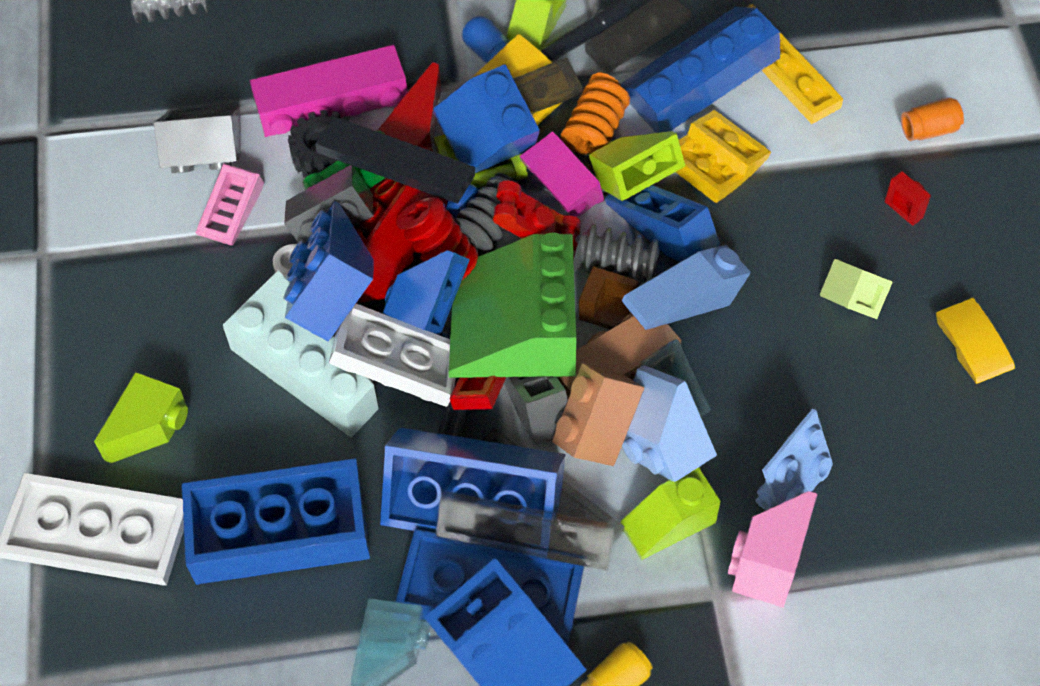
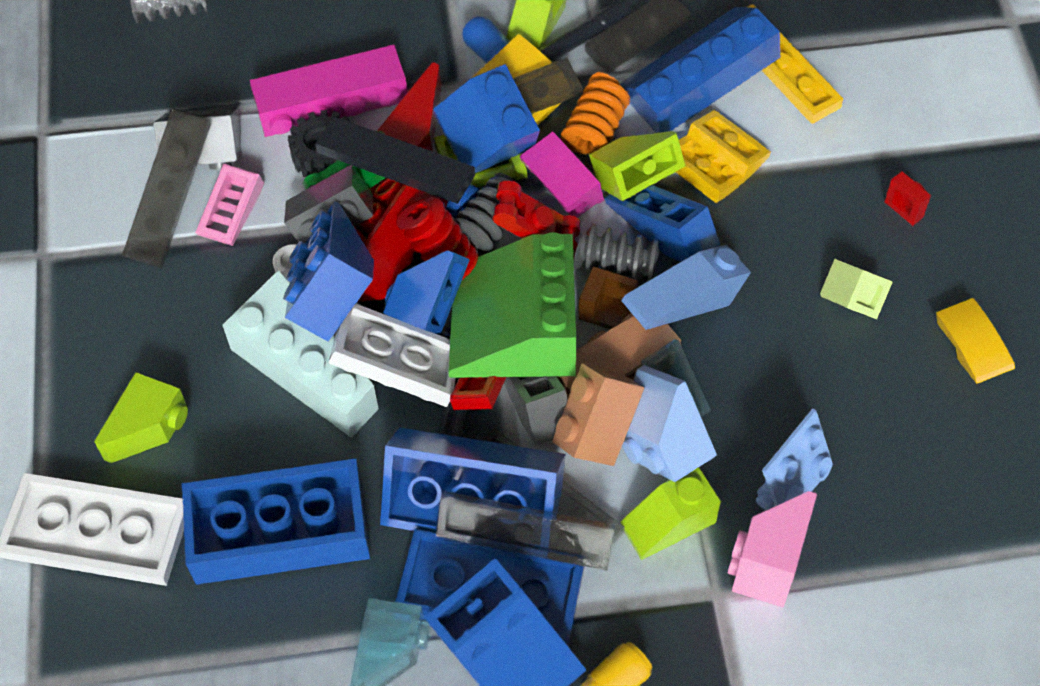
(166, 189): none -> clear smoke tile
(932, 119): orange piece -> none

